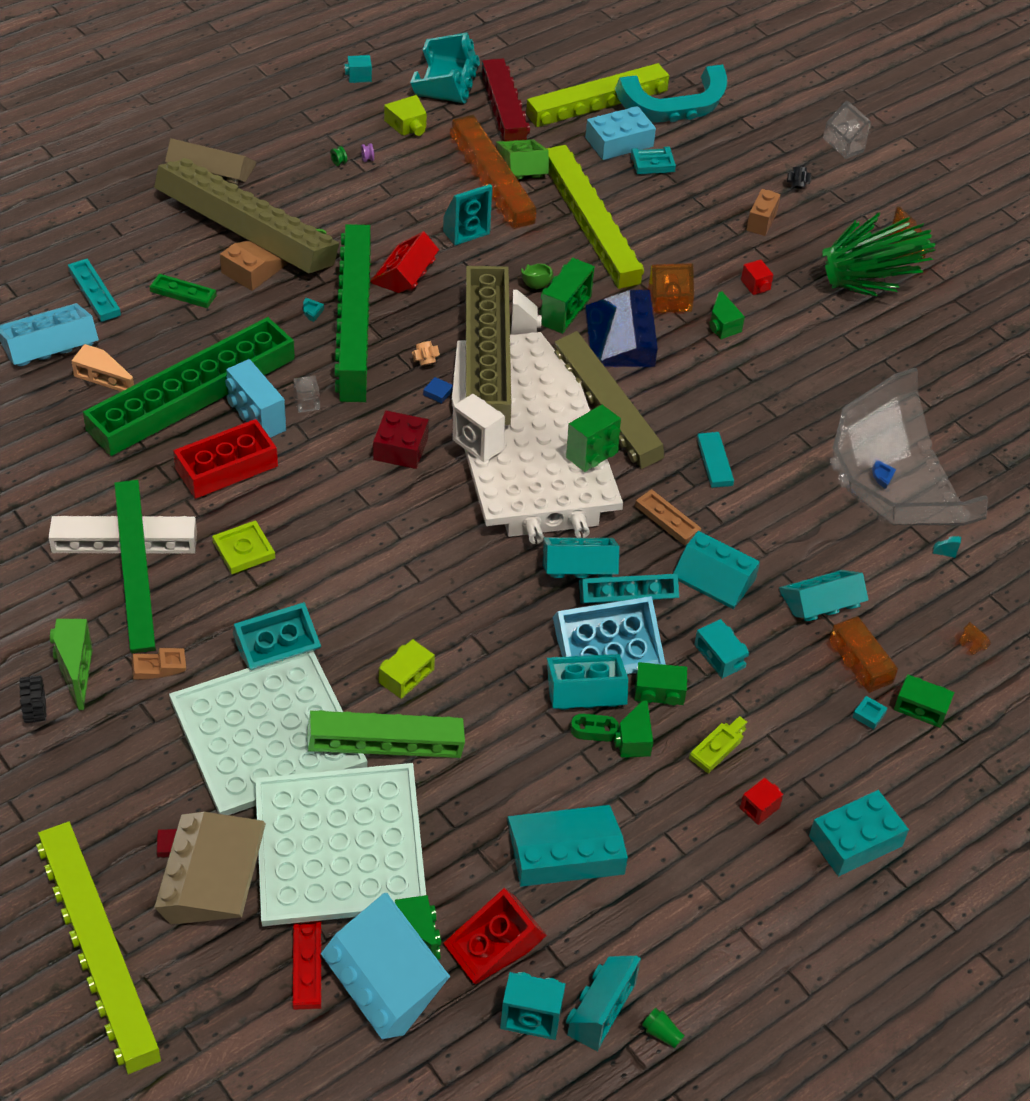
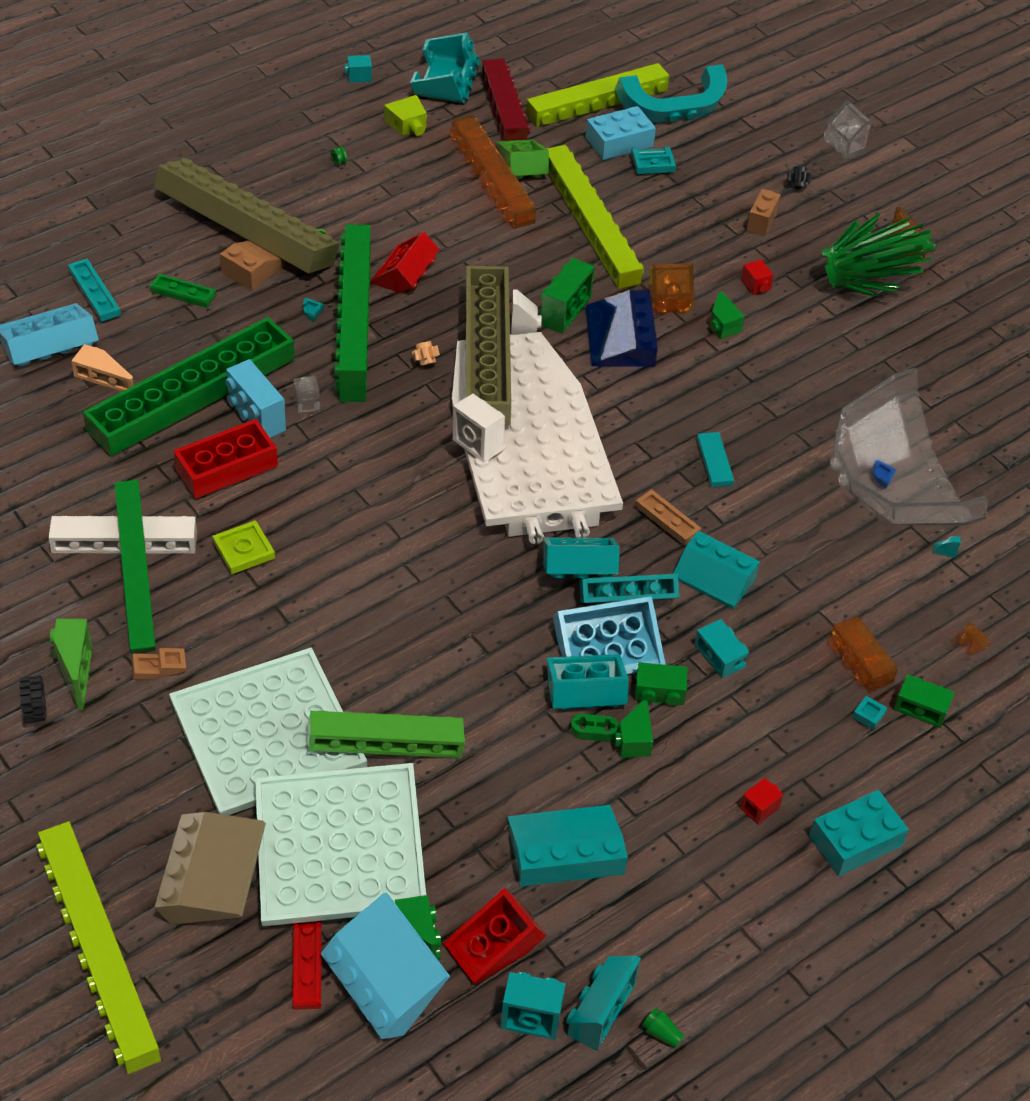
(165, 841): dark red tile -> none
(218, 162): dark tan slope -> none
(276, 636): teal slope -> none
(367, 152): medium lavender bush -> none
(400, 439): dark red brick -> none
(406, 668): lime brick -> none
(438, 390): blue tile -> none
(468, 215): teal slope -> none
(537, 276): bright green hair -> none
(593, 438): green brick -> none
(600, 389): olive brick -> none
(718, 744): lime hinge -> none
(825, 594): teal slope -> none

